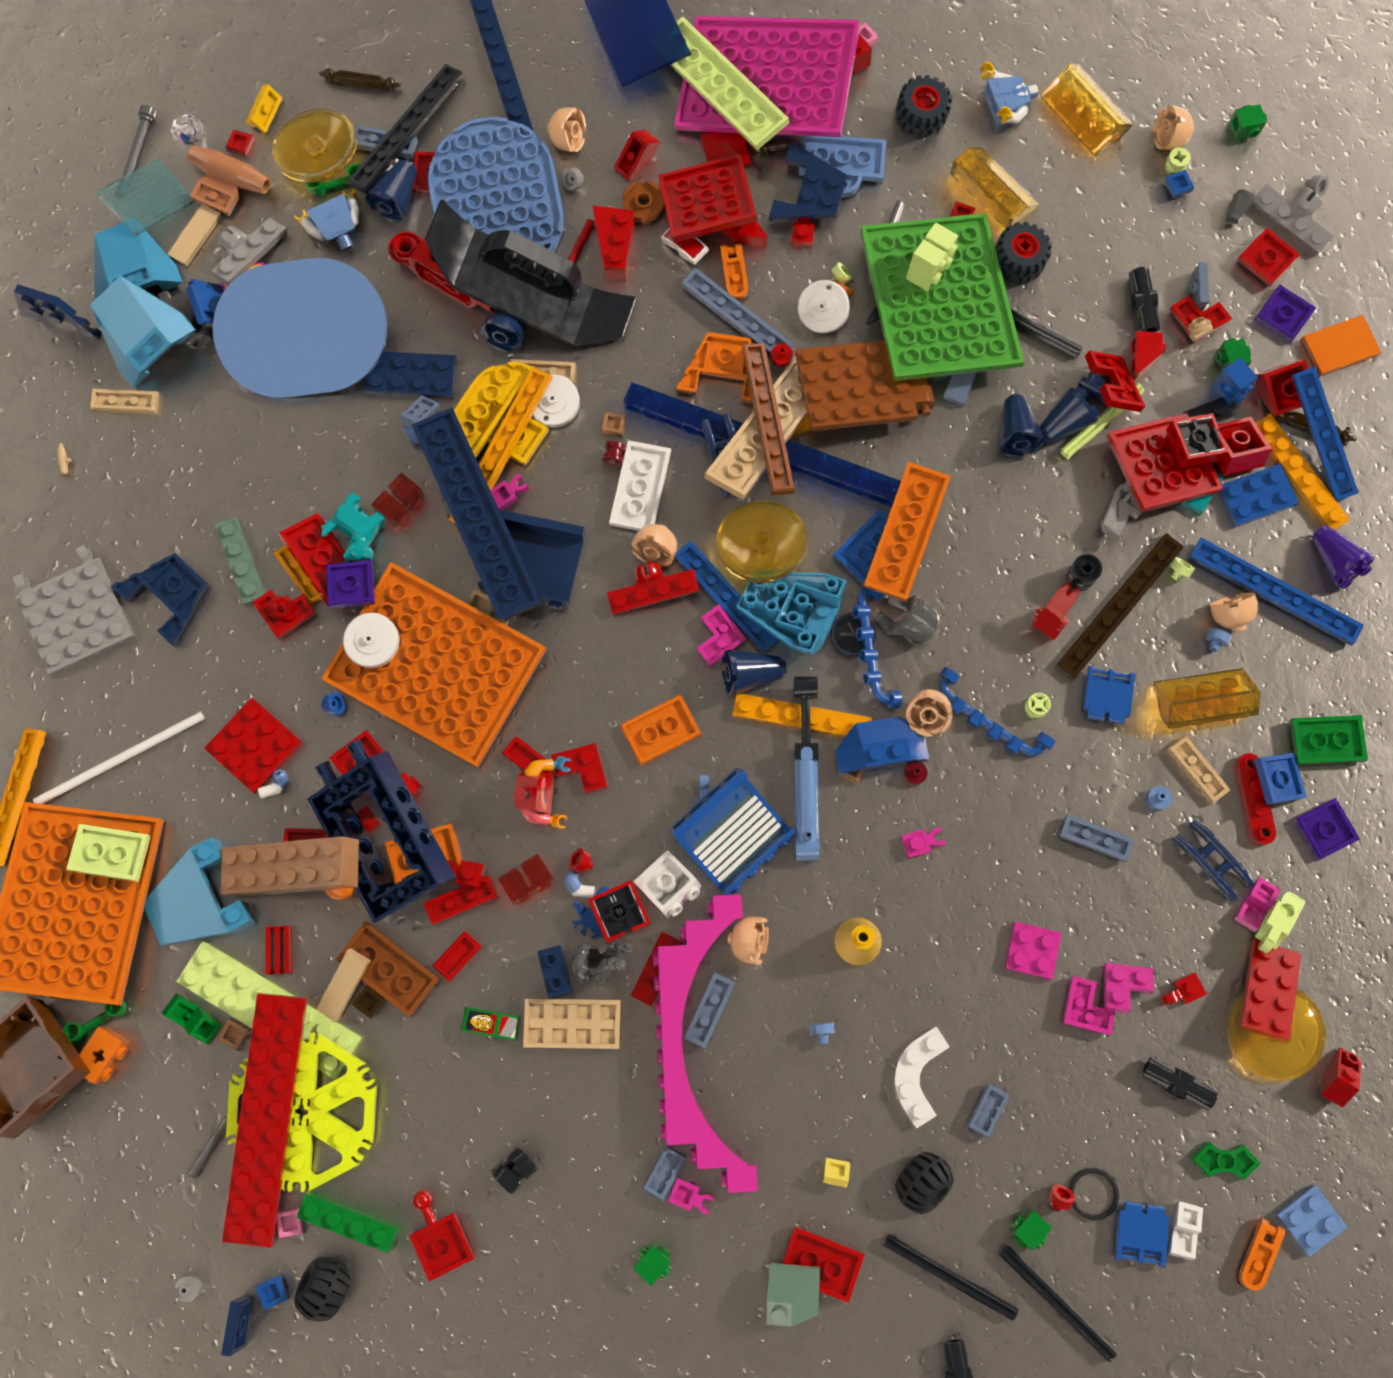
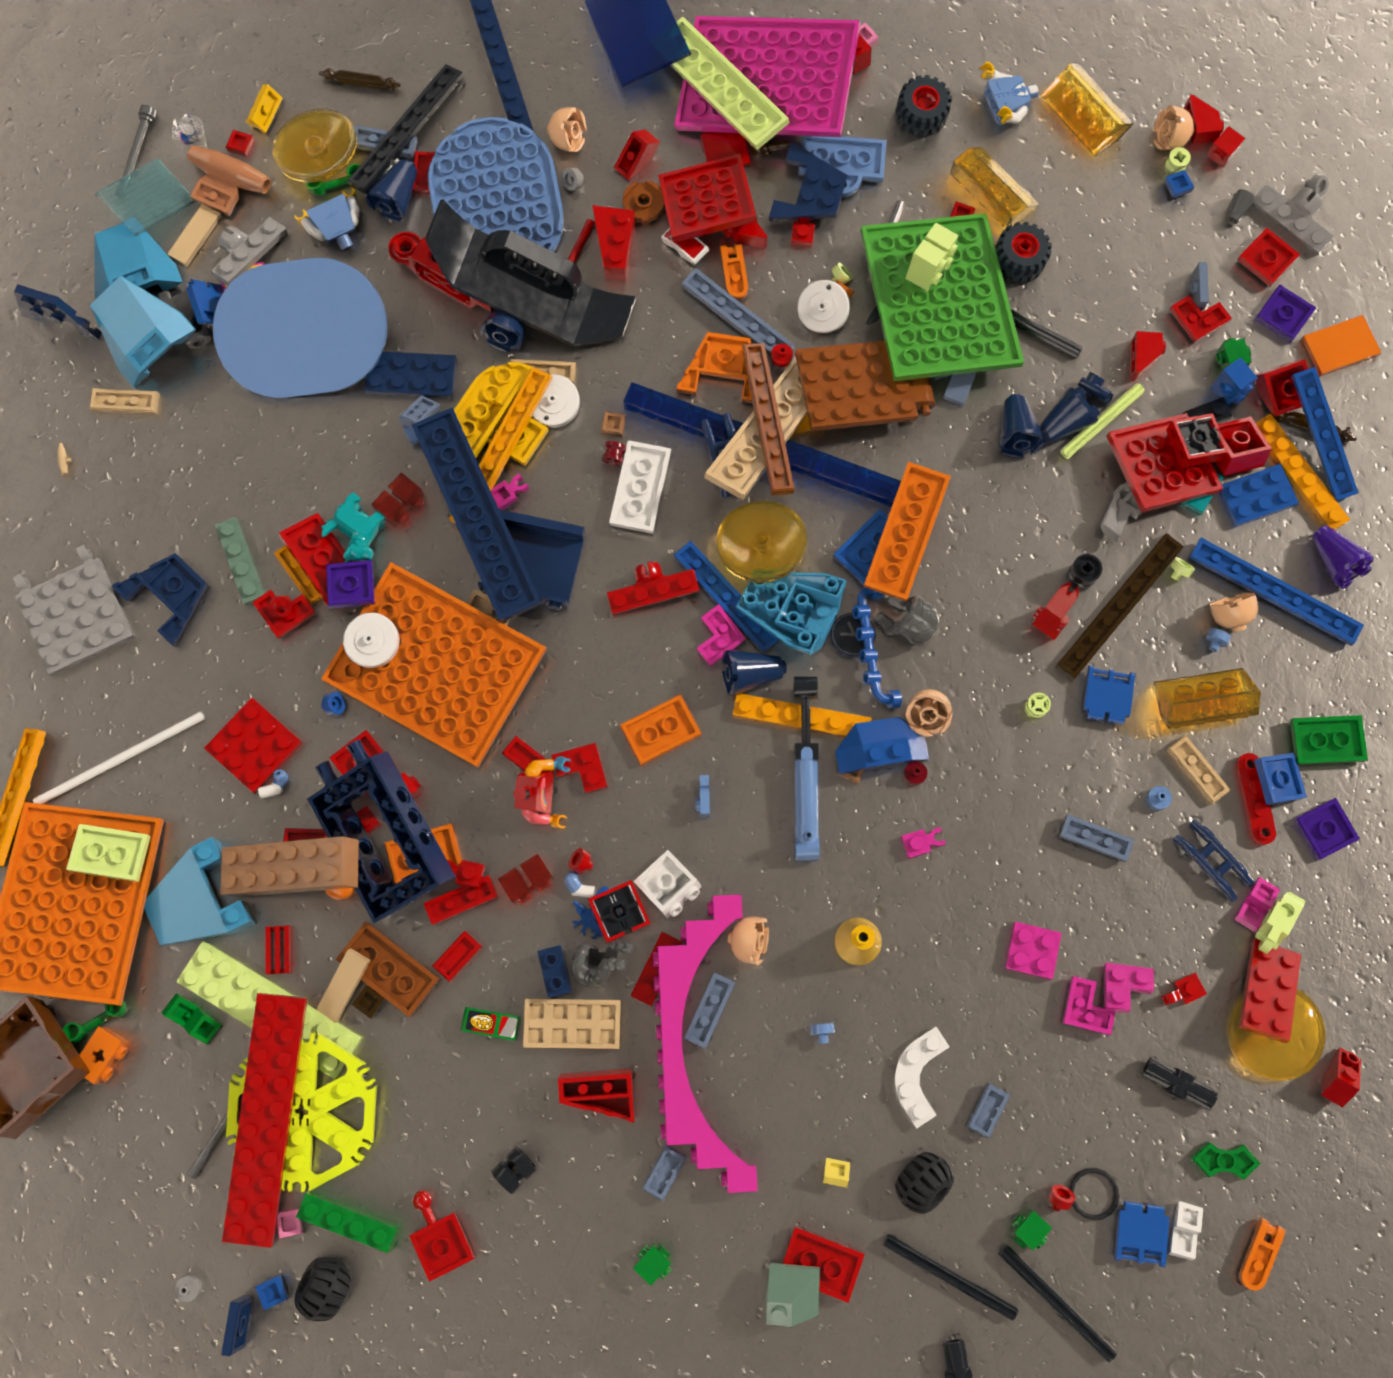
(233, 1034): medium nougat tile -> none
(599, 1091): none -> red wedge
(655, 544): light nougat cylinder -> none
(686, 1195): dark pink plate -> none
(731, 832): panel -> none
(994, 730): blue bar -> none
(1123, 391): red plate -> none
(1144, 300): black piece -> none
(1199, 328): tan plate -> none
(1205, 119): none -> red slope
(1226, 146): none -> red brick
(1248, 121): green brick -> none
(1311, 1220): medium blue plate -> none

